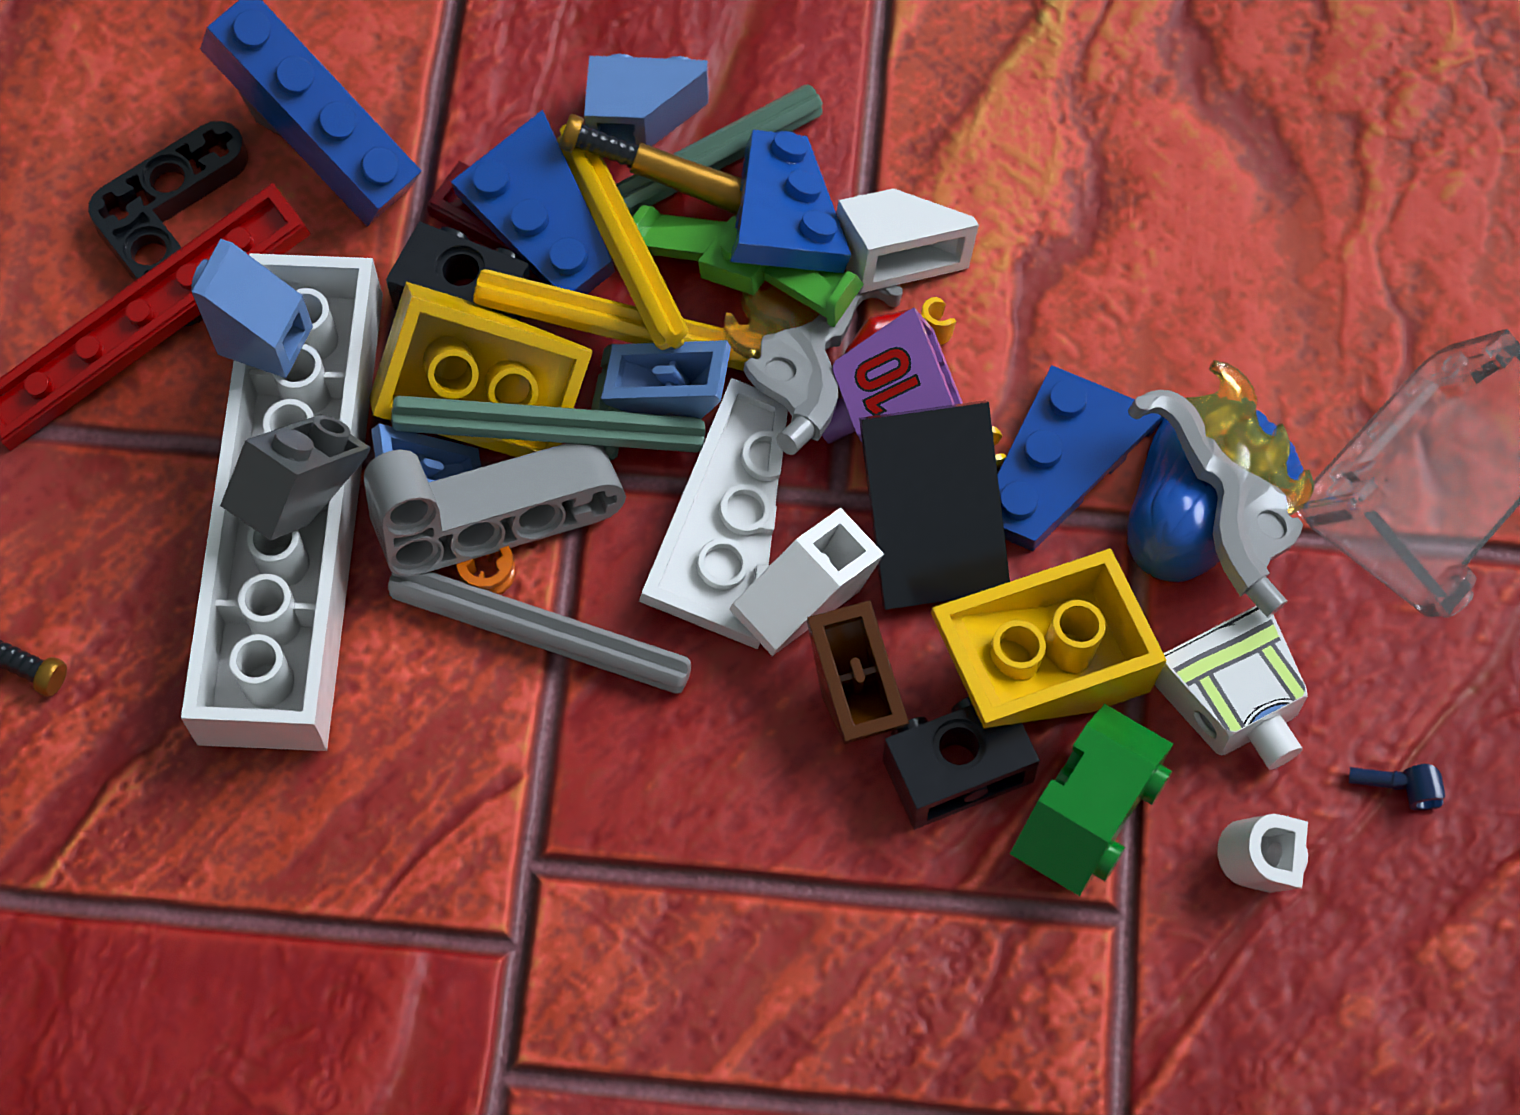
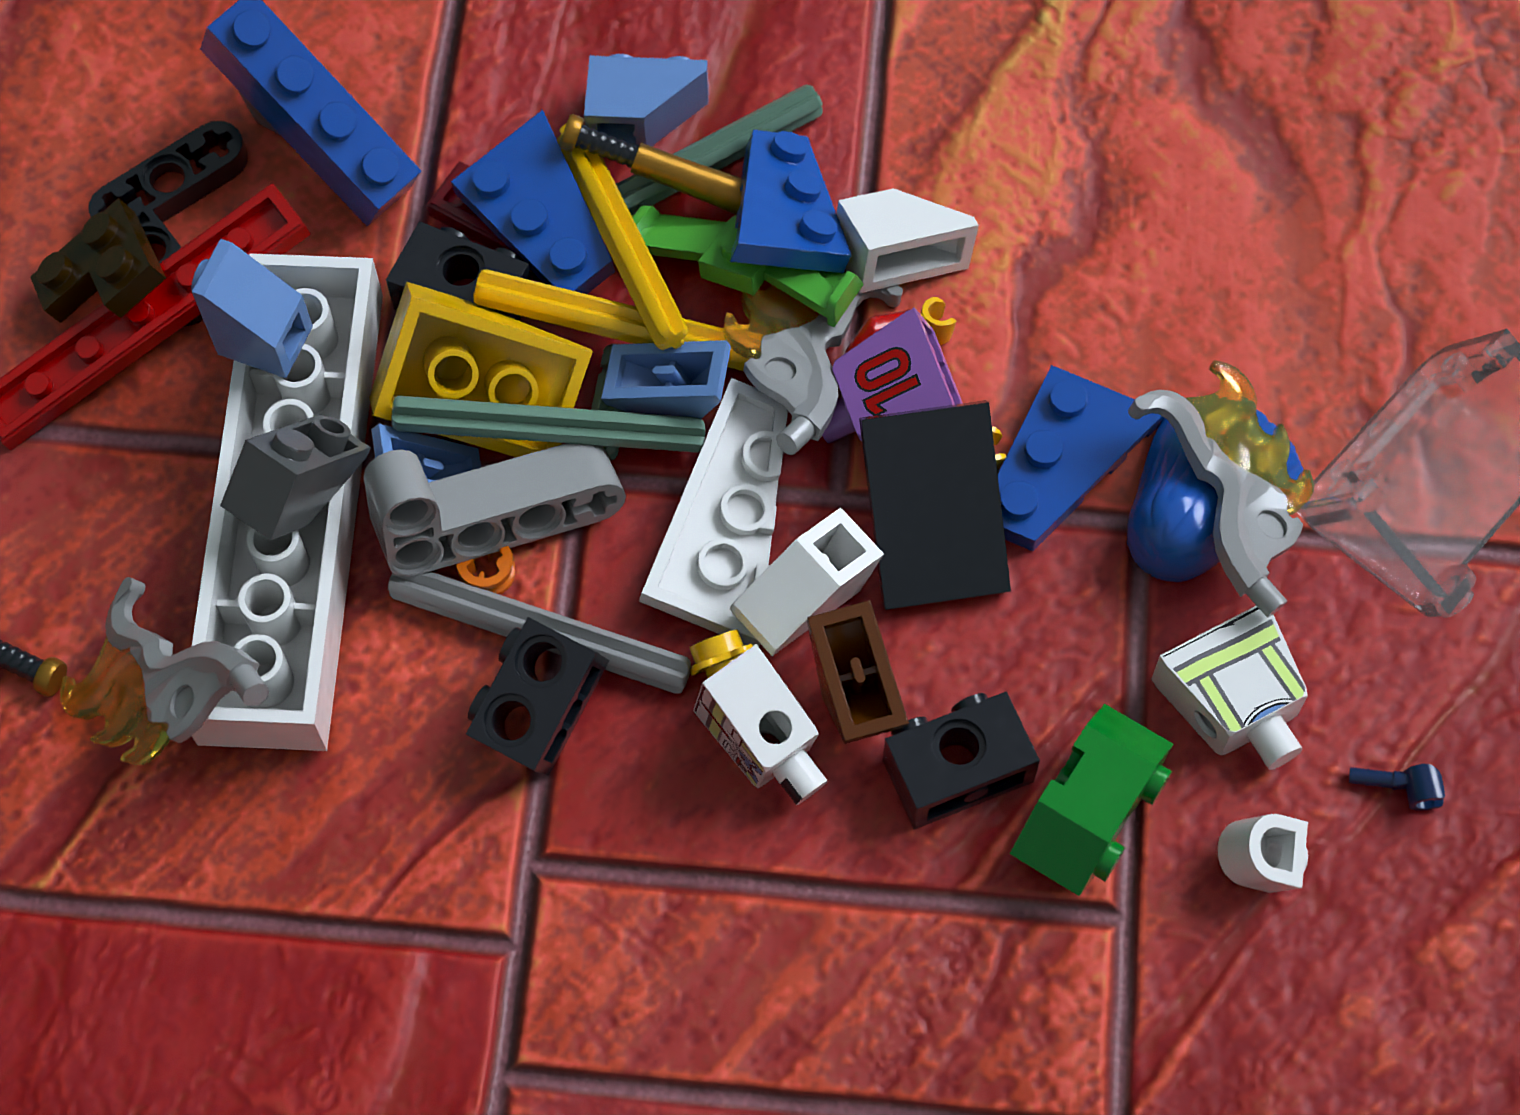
(104, 257): none -> dark brown plate
(151, 691): none -> light grey piece
(552, 703): none -> black brick
(717, 652): none -> yellow plate
(753, 700): none -> white torso
(1052, 643): yellow slope -> none

